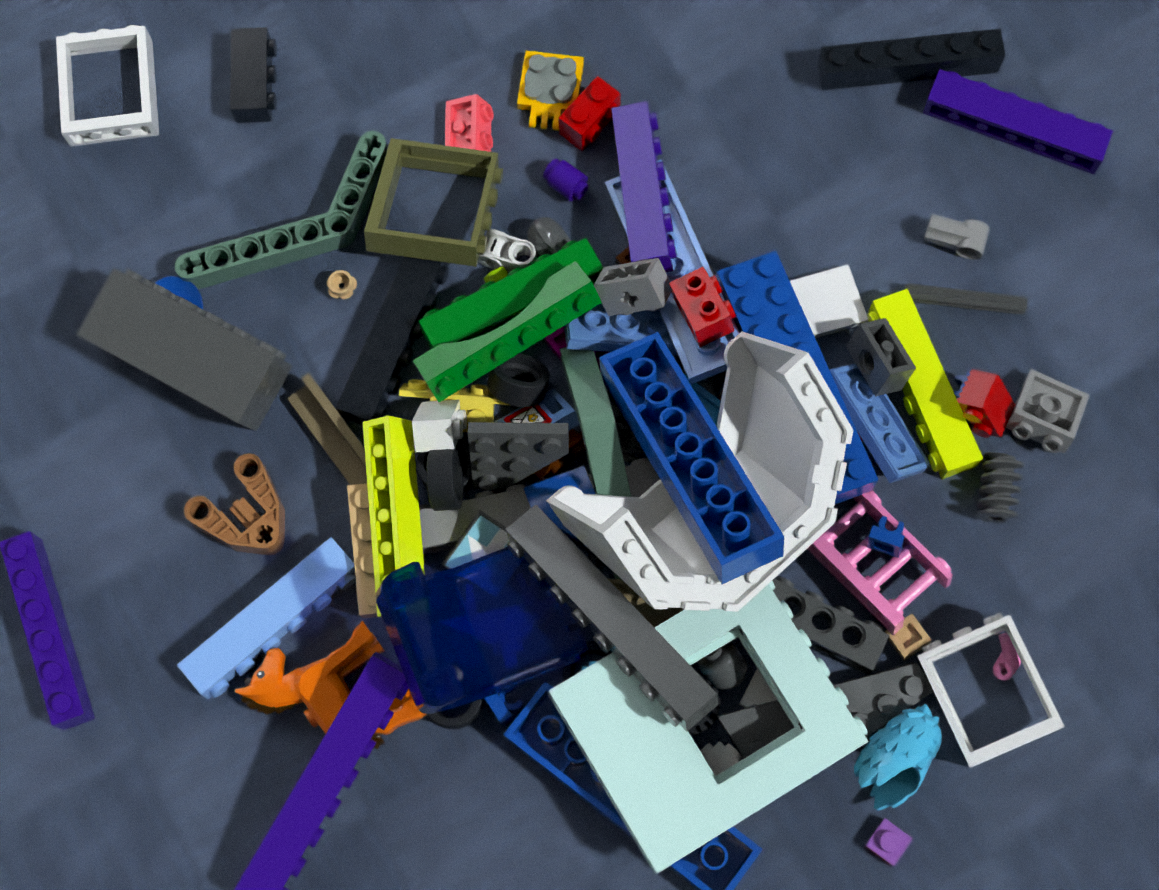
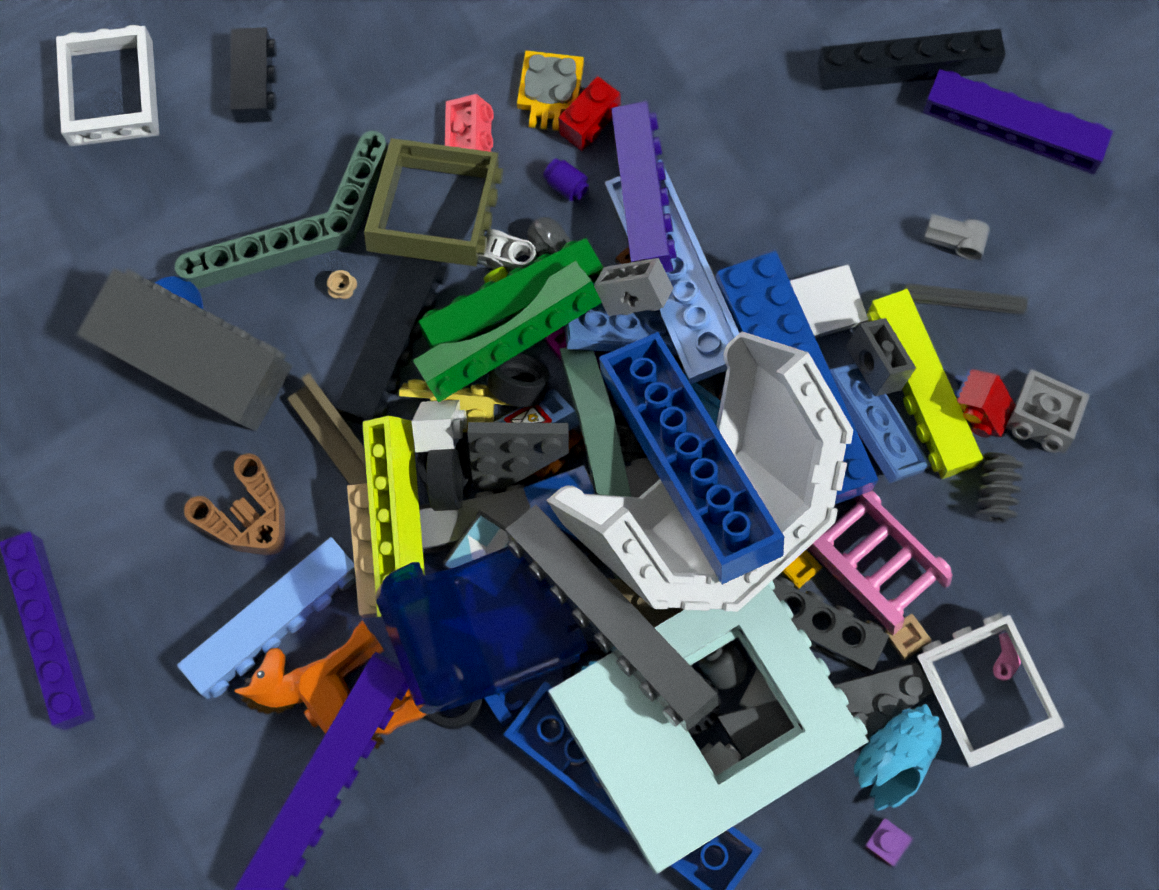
(702, 306): red brick -> none
(802, 569): none -> yellow tile
(885, 540): blue tile -> none

